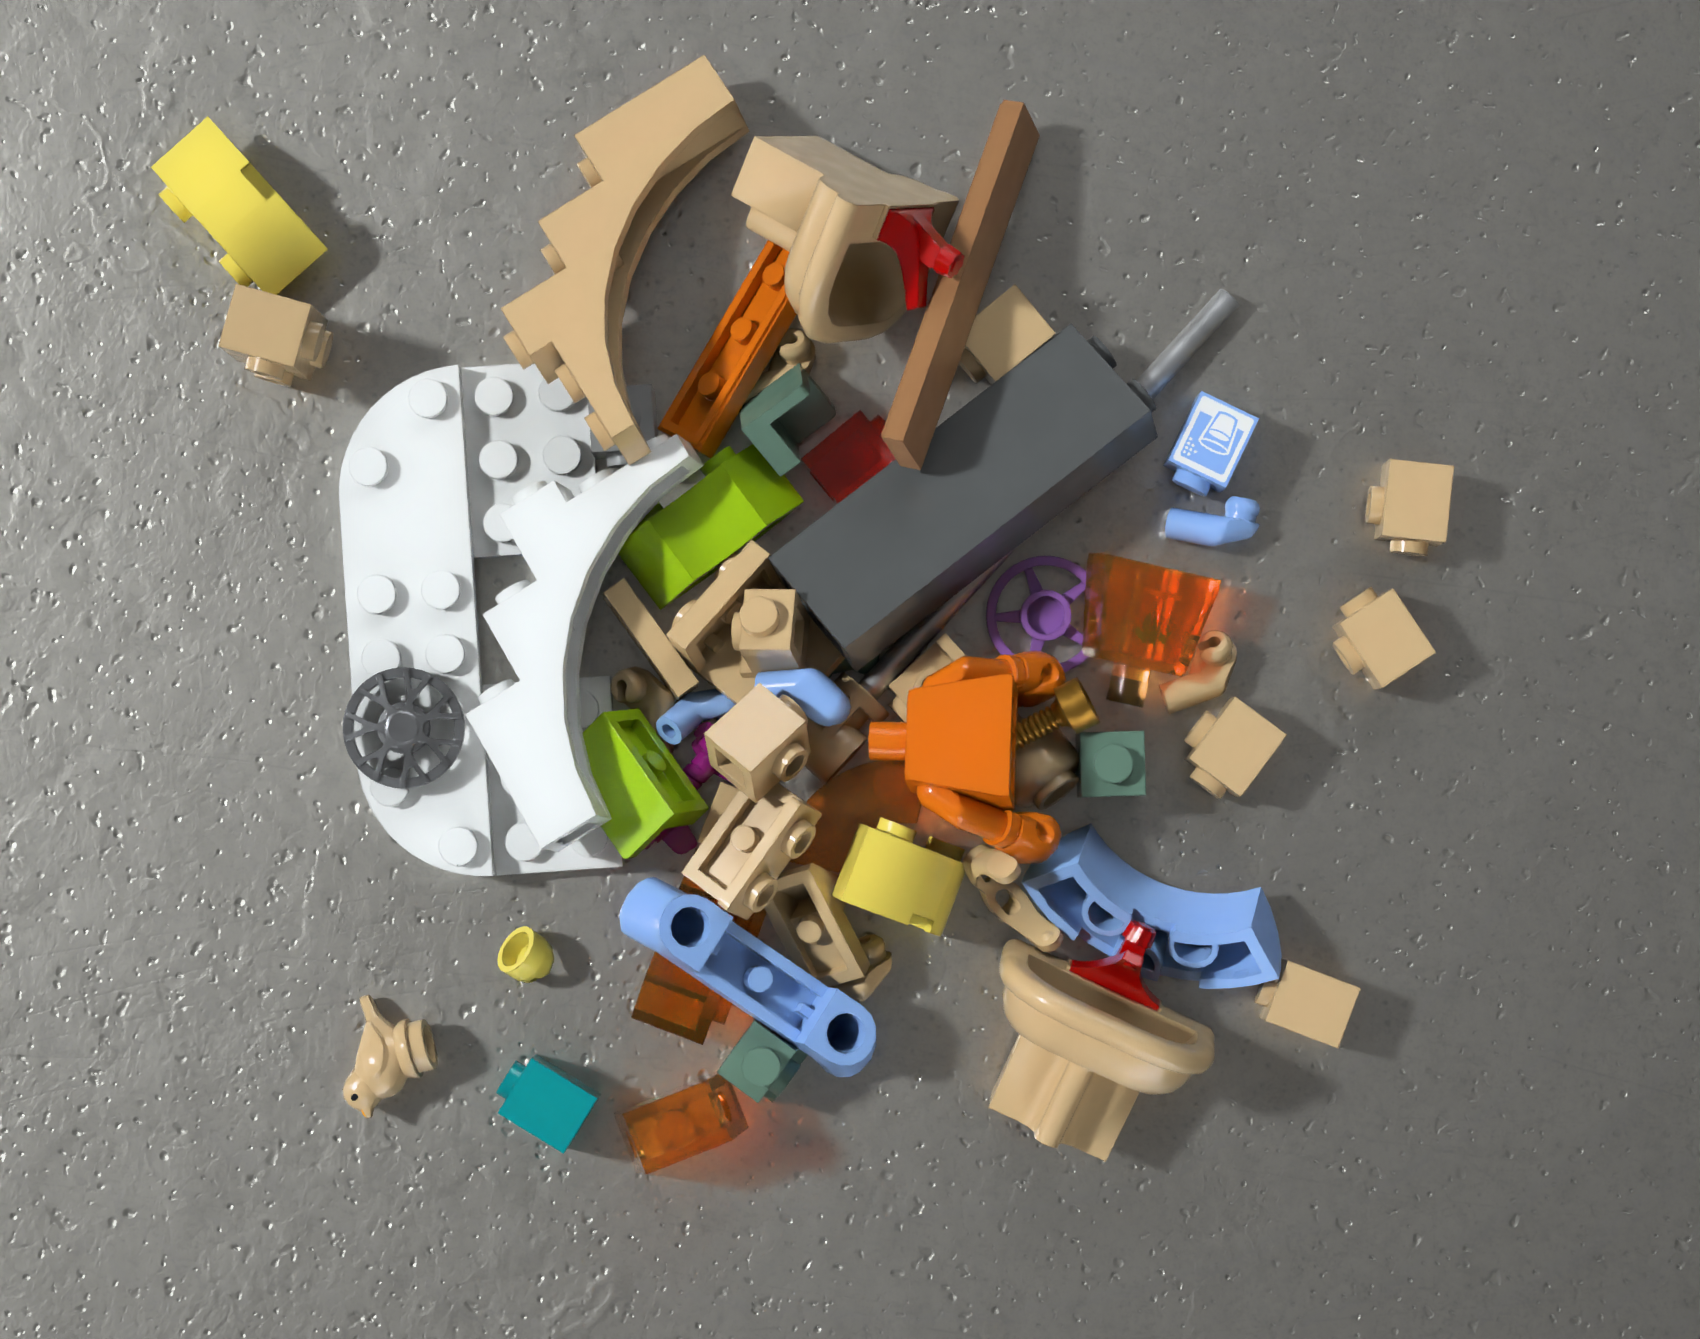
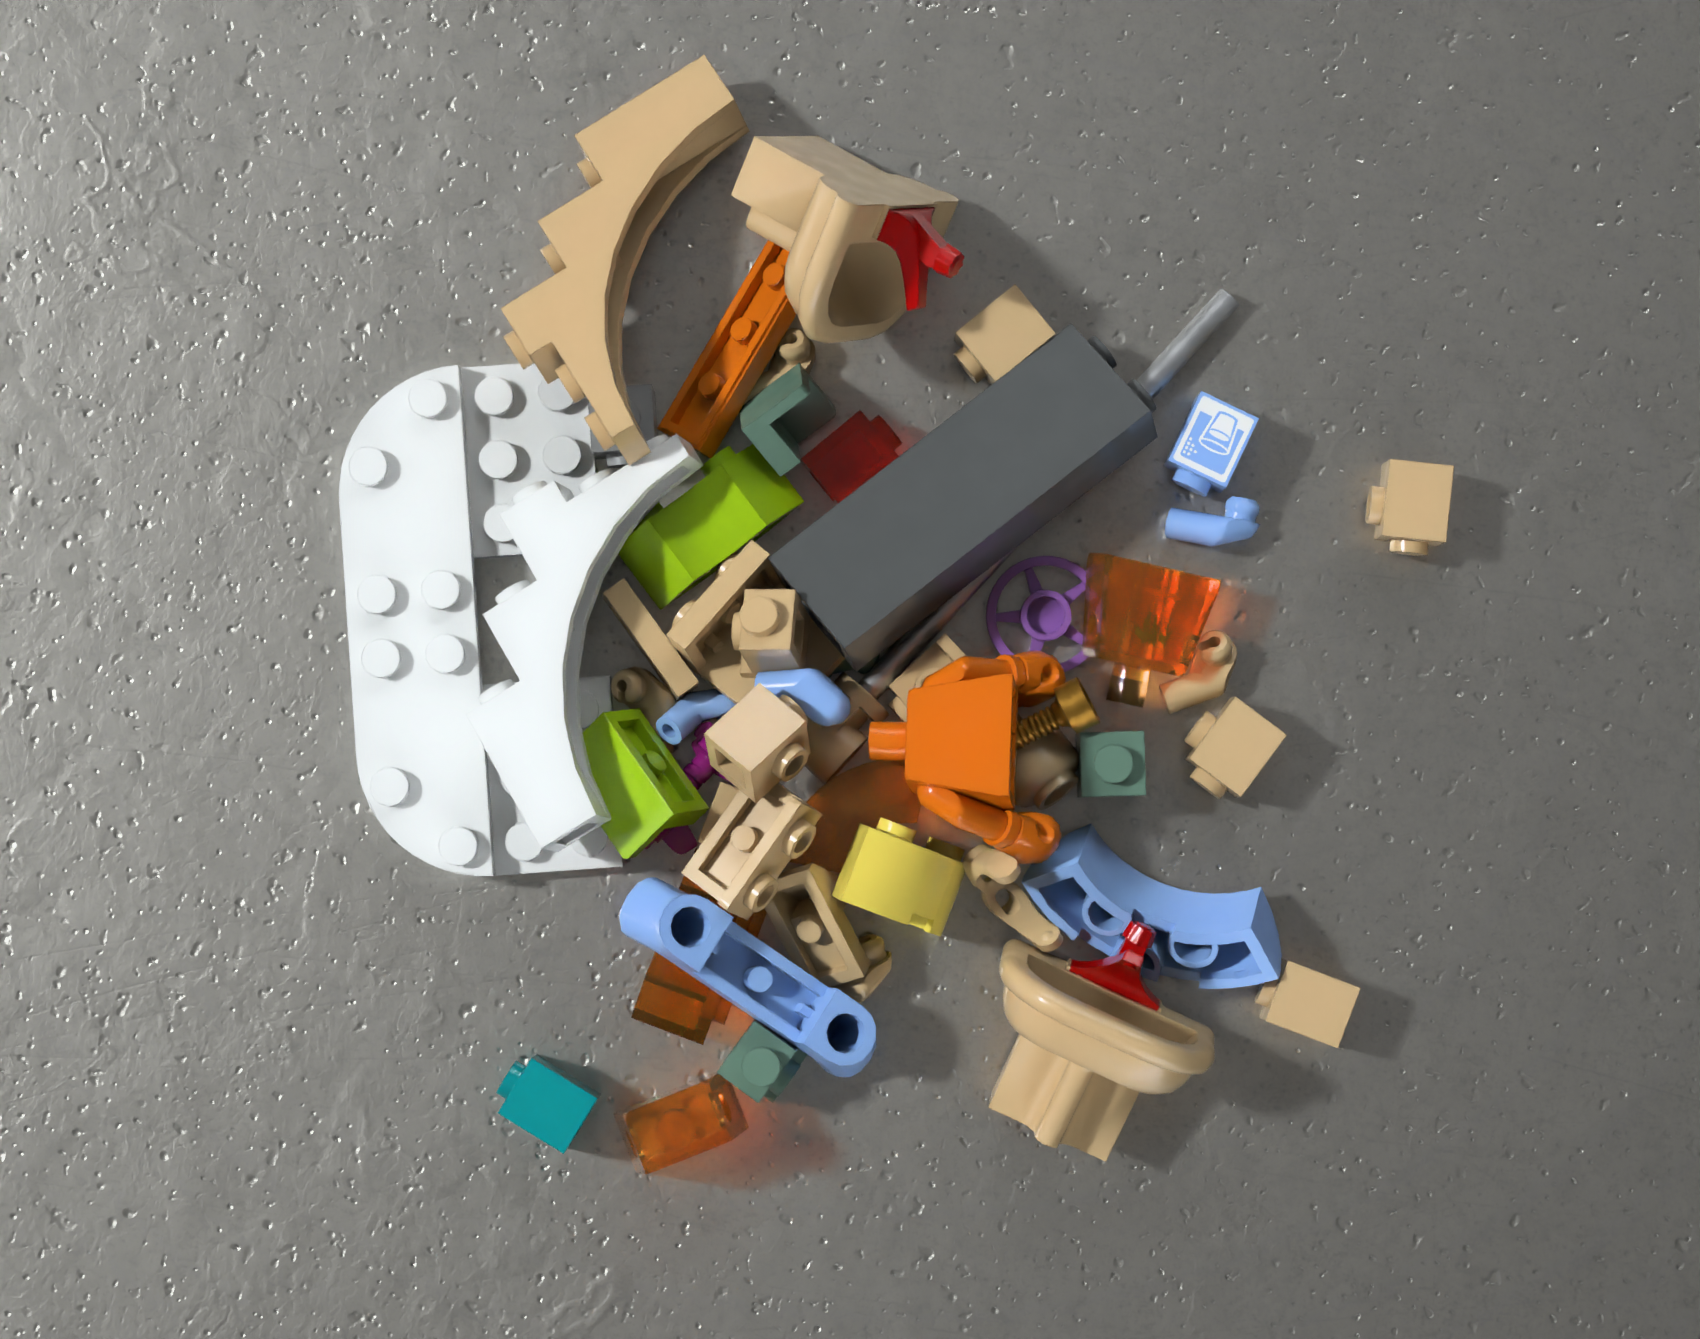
(238, 208): light yellow brick -> none
(275, 336): tan brick -> none
(387, 1058): tan animal -> none
(403, 728): flat silver wheel -> none
(525, 955): light yellow hinge -> none
(957, 299): medium nougat tile -> none
(1379, 637): tan brick -> none

